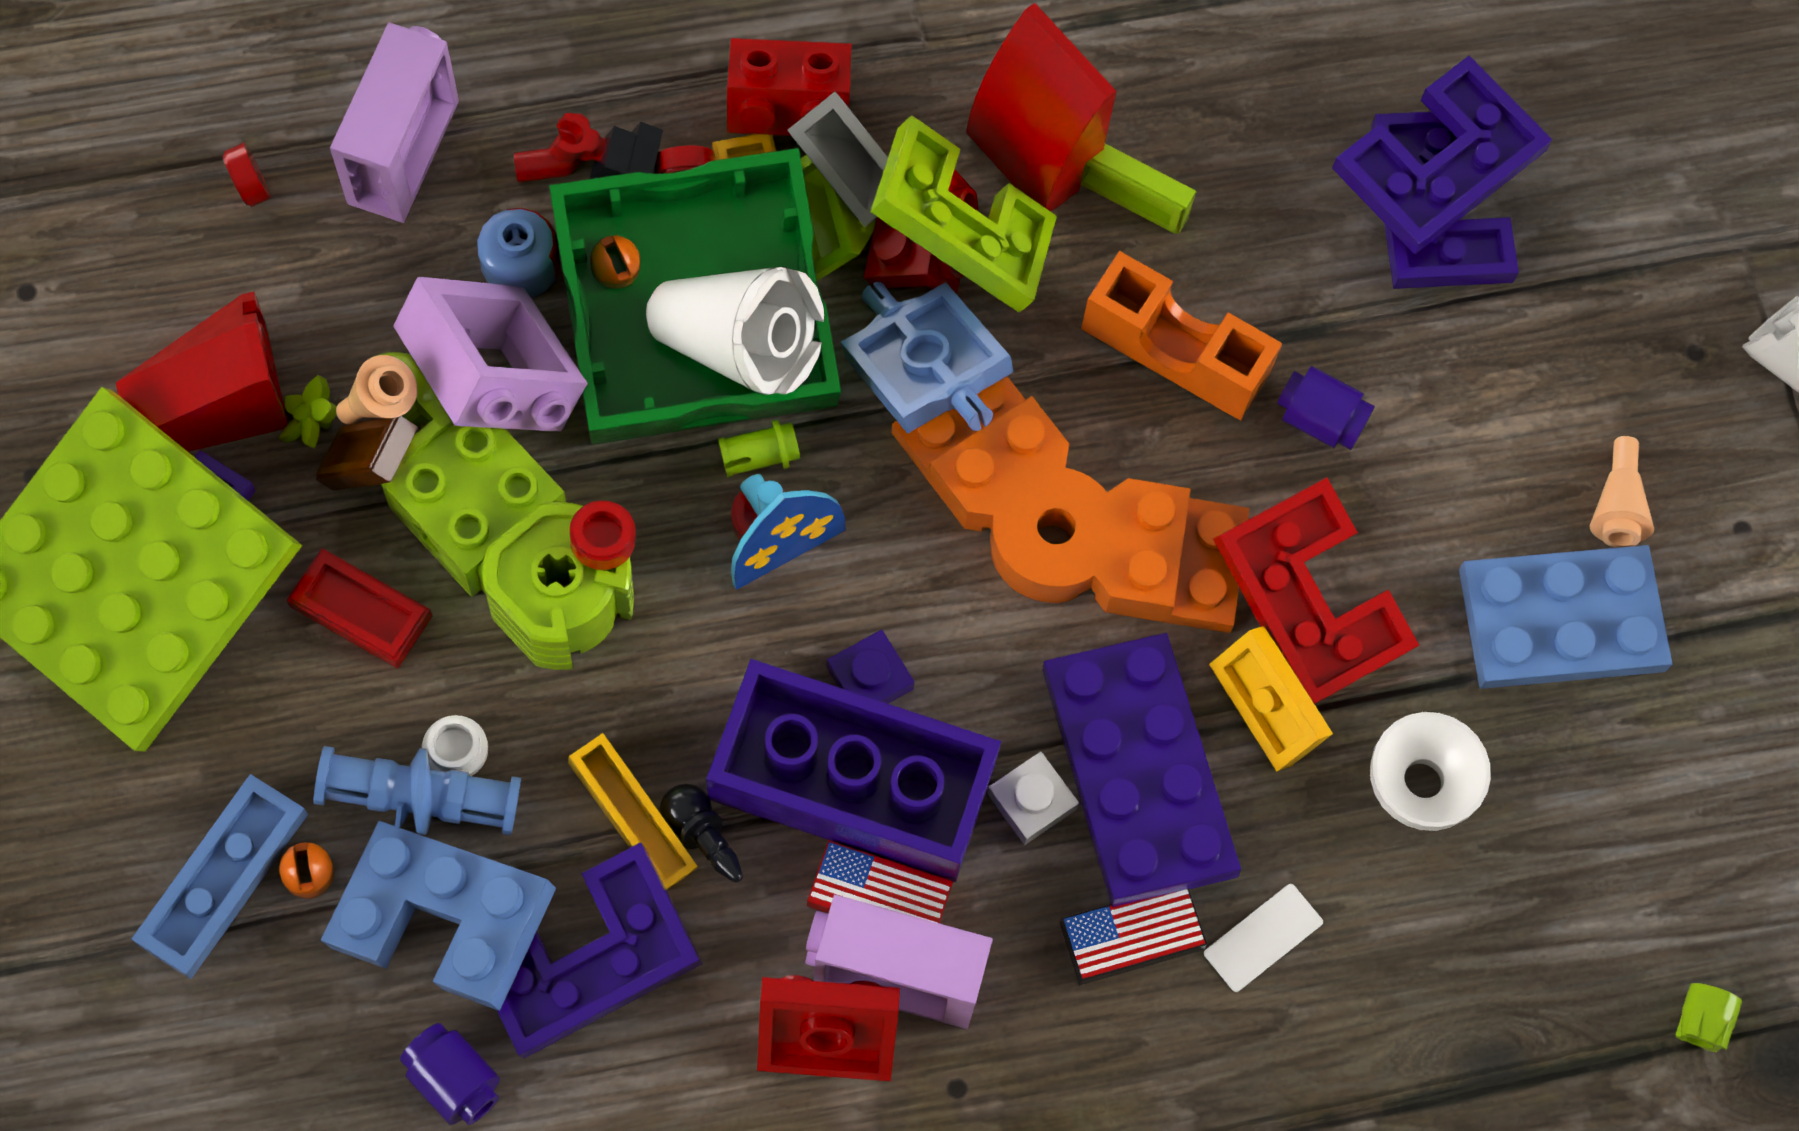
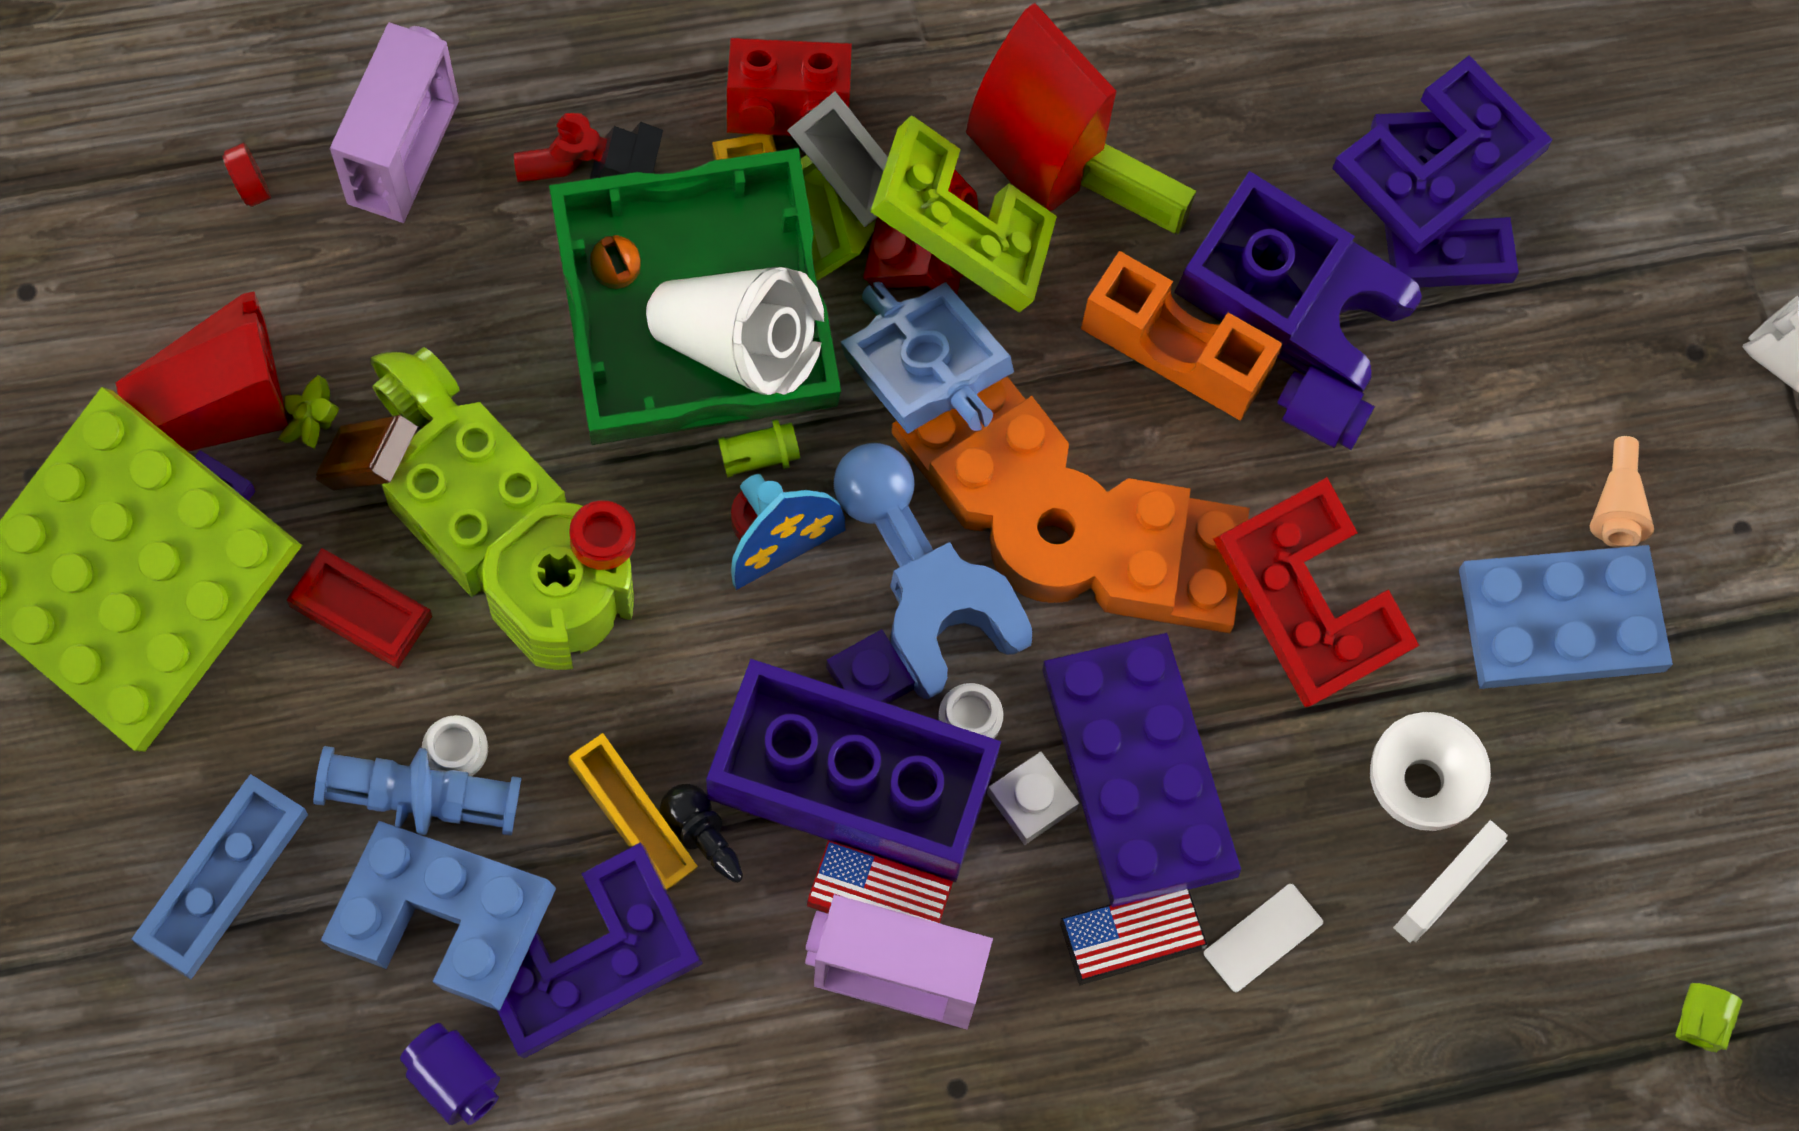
(320, 867): orange hinge -> none
(380, 390): light nougat cone -> none
(452, 318): lavender window -> none
(519, 250): medium blue head -> none
(682, 158): red tile -> none
(827, 1028): red plate -> none
(930, 584): none -> medium blue piece
(973, 709): none -> white plate
(1270, 698): yellow plate -> none
(1310, 279): none -> dark purple brick
(1451, 882): none -> white tile

